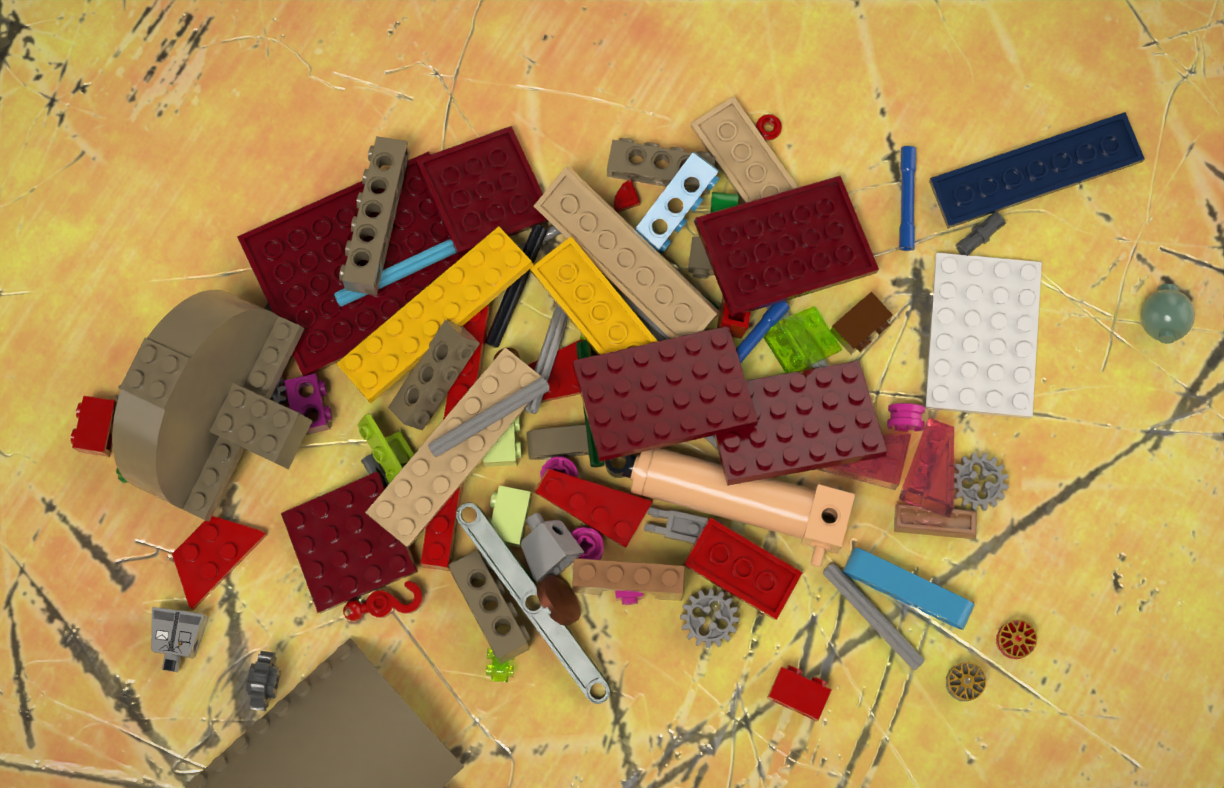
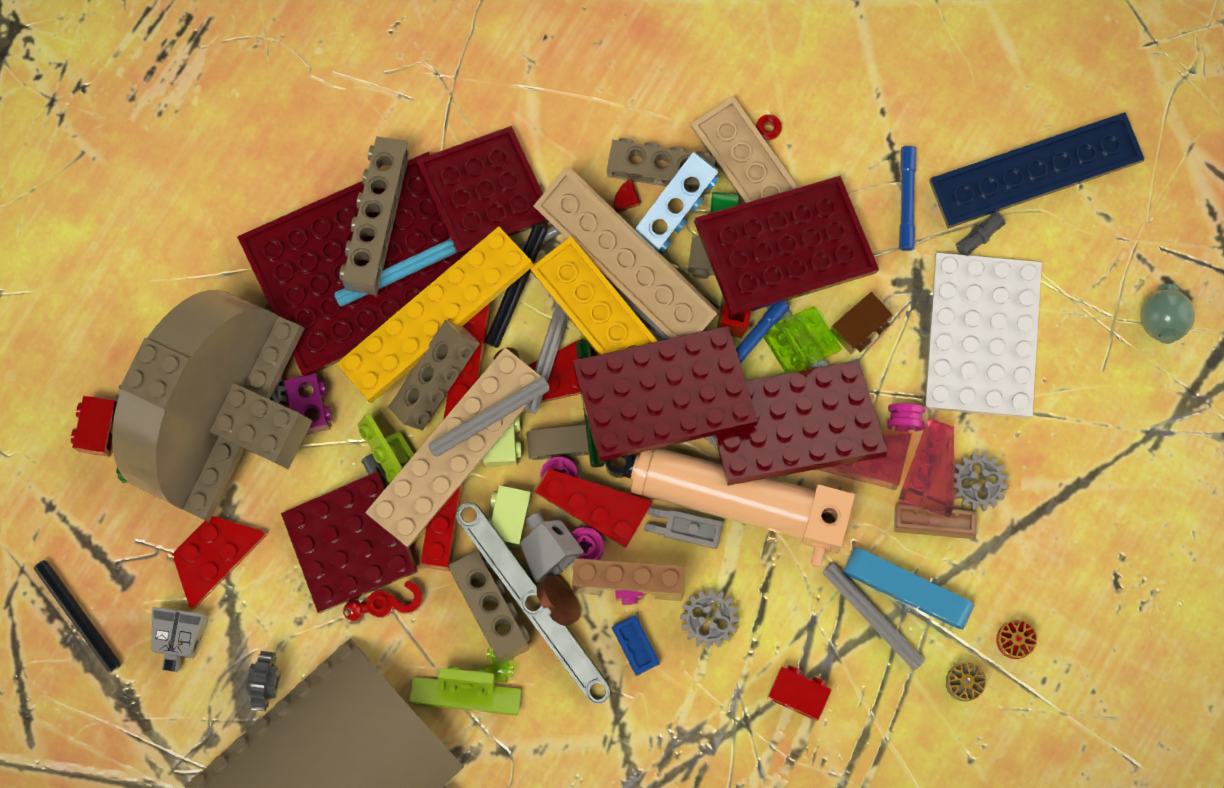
(77, 616): none -> black axle
(465, 691): none -> lime bracket
(635, 645): none -> blue plate
(742, 568): red plate -> none

